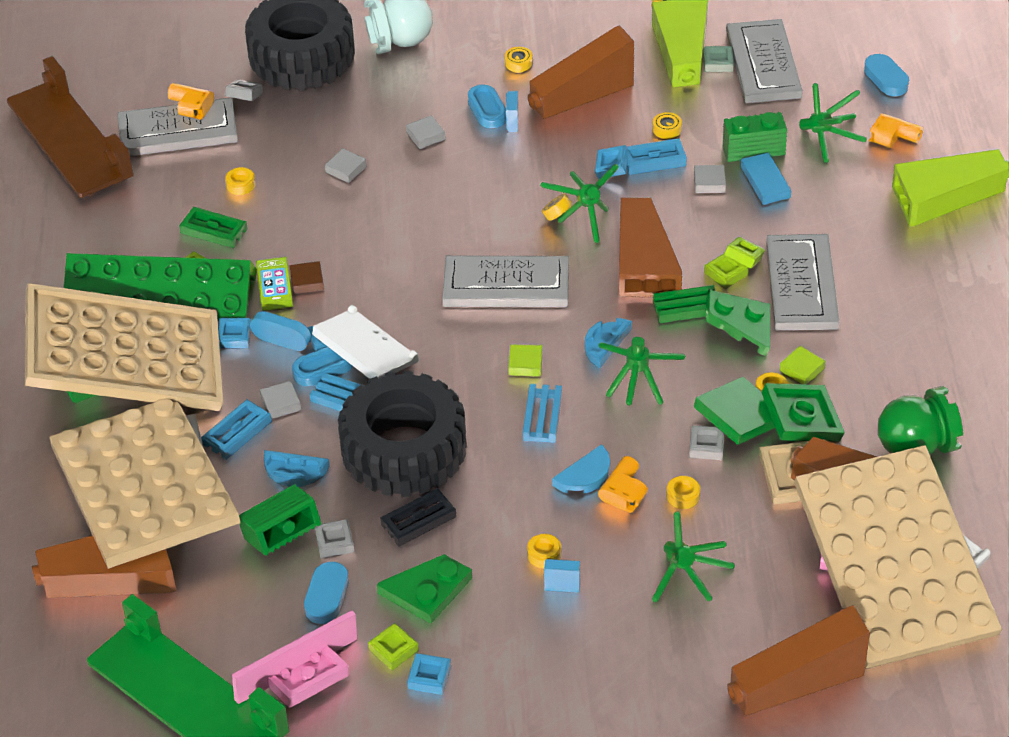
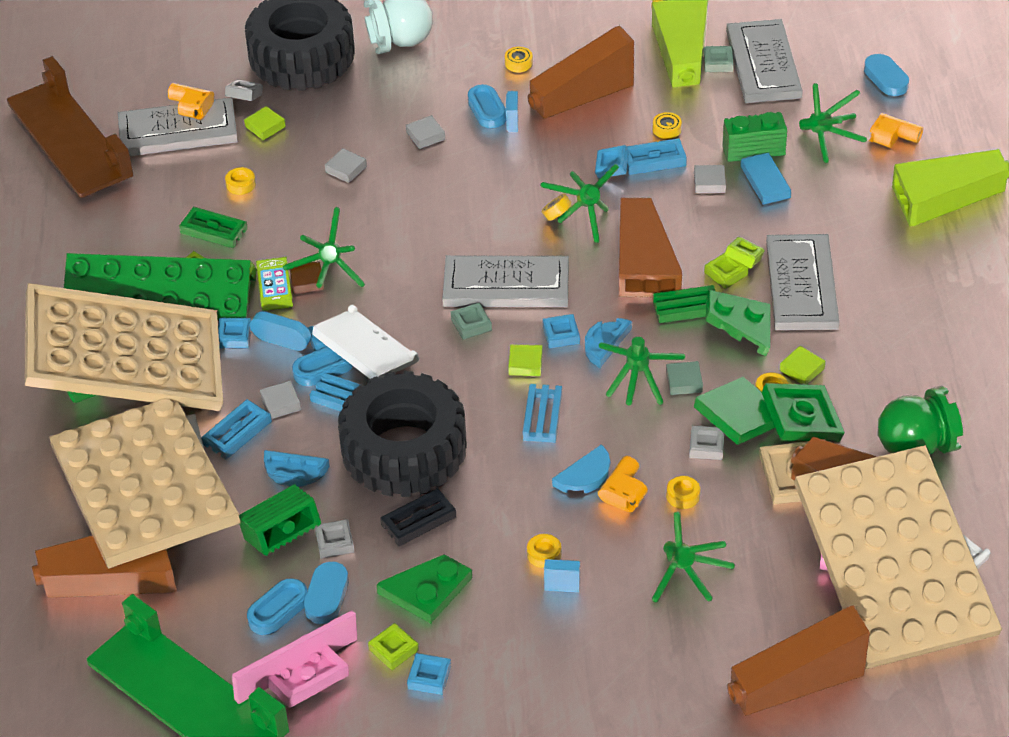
(264, 123): none -> lime tile
(277, 606): none -> dark azure tile
(328, 253): none -> green plant
(471, 321): none -> sand green tile
(561, 331): none -> dark azure tile
(684, 378): none -> sand green tile

